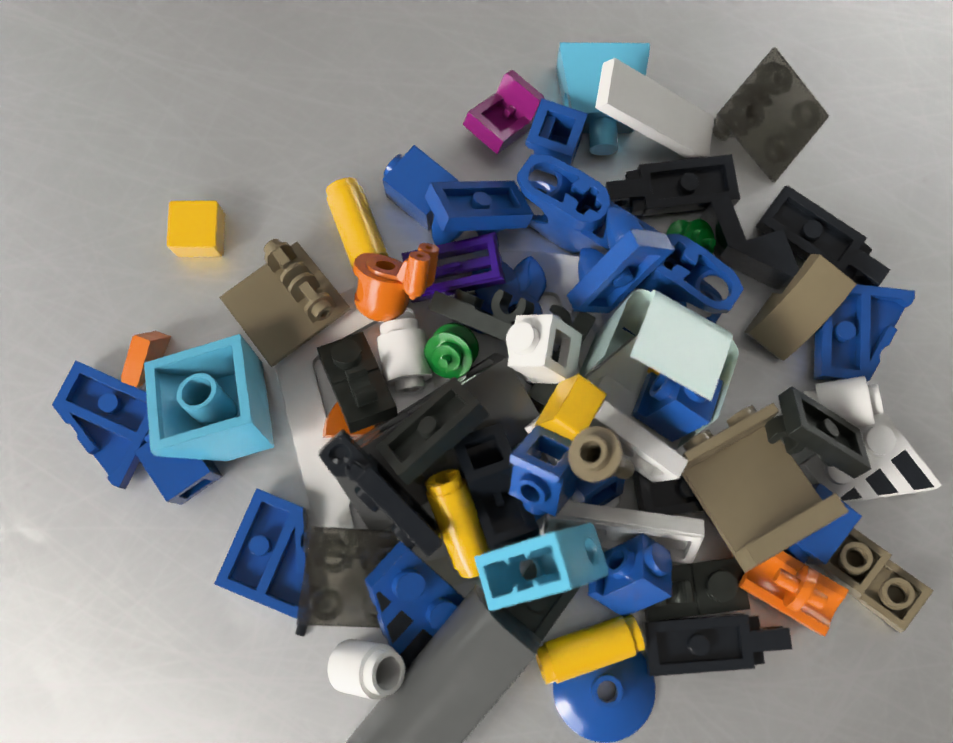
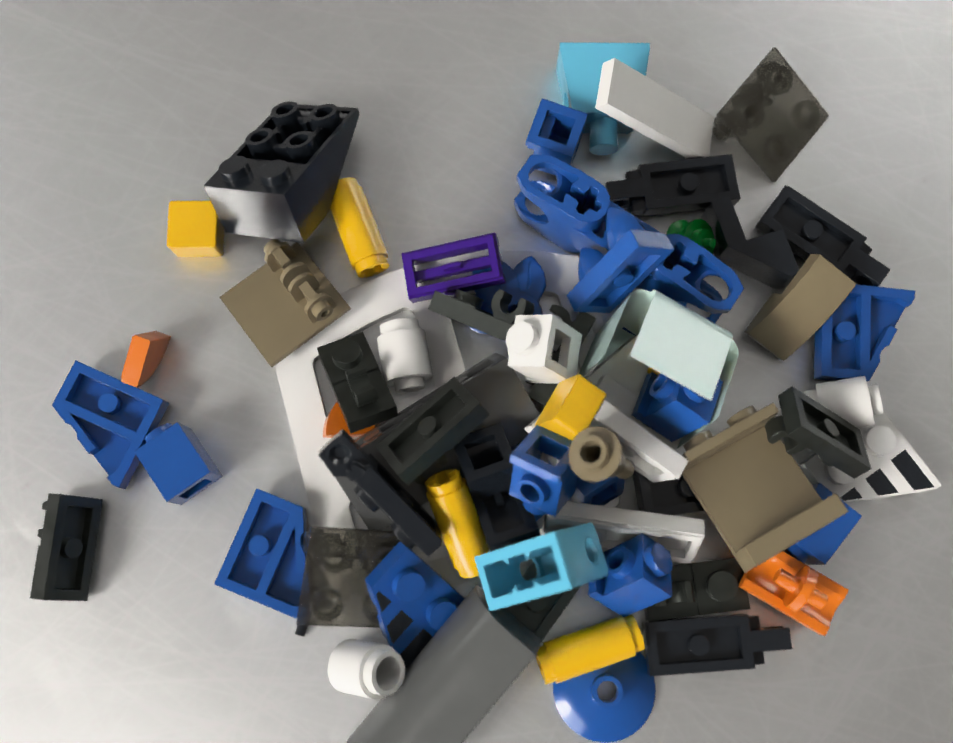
(66, 548): none -> pearl dark grey plate
(208, 402): medium azure slope -> none
(284, 172): none -> black slope
(389, 284): orange piece -> none
(408, 180): blue brick -> none
(451, 350): green wheel -> none
(475, 207): blue tile -> none
(505, 114): magenta bracket -> none
(877, 580): dark tan slope -> none

